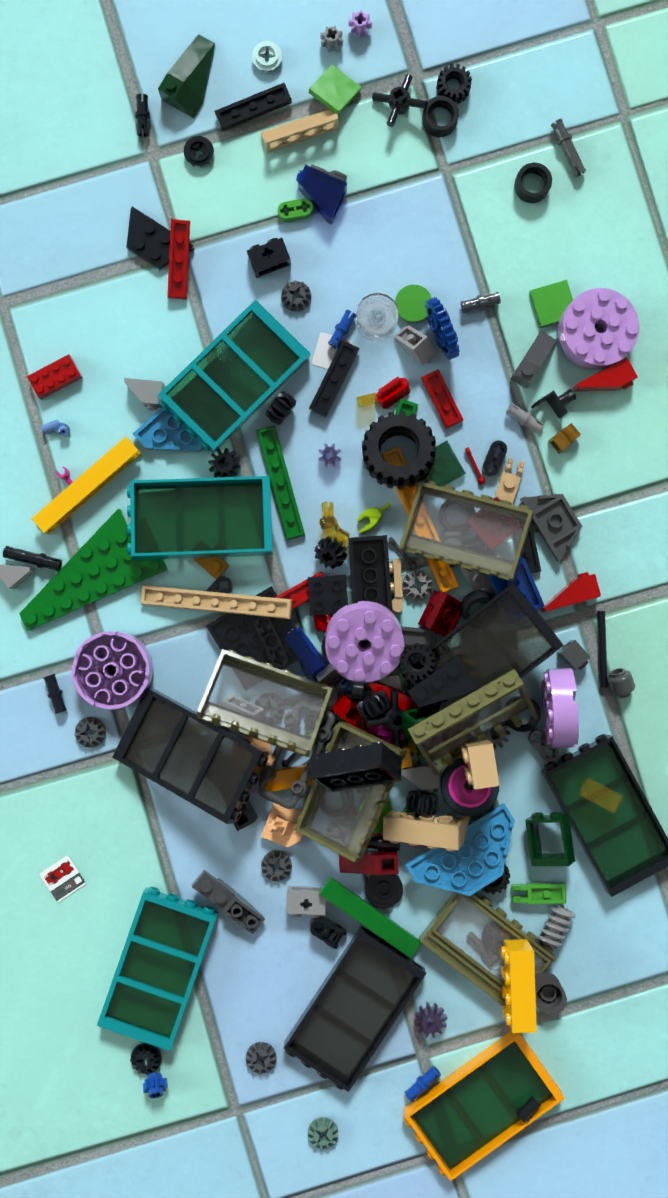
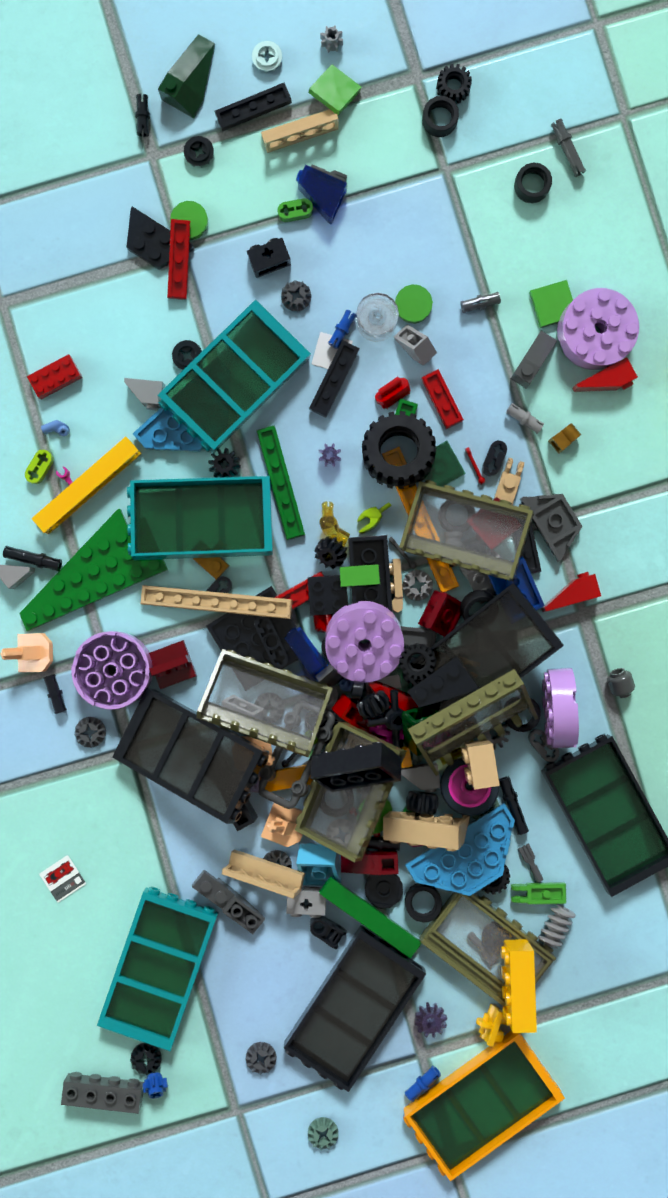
(33, 652): none -> light nougat piece
(35, 464): none -> lime beam
(102, 1092): none -> dark grey brick
(172, 664): none -> dark red bracket
(185, 346): none -> black gear
(195, 214): none -> bright green tile
(264, 874): none -> tan fence
(280, 407): black gear -> none
(318, 864): none -> medium azure slope
(359, 575): none -> bright green tile
(360, 23): lavender gear -> none
(366, 400): clear yellow tile -> none
(399, 100): black bar -> none
(426, 917): none -> black tyre
(438, 319): blue gear -> none
(490, 1025): none -> yellow hips
(510, 797): none -> black pin
(528, 856): none -> dark grey piece
(528, 1109): black pin -> none
(549, 859): dark green window -> none
(549, 993): dark grey piece -> none
(557, 402): black bracket -> none
(574, 655): dark grey brick -> none
(600, 795): clear yellow tile -> none
(602, 649): black bar -> none

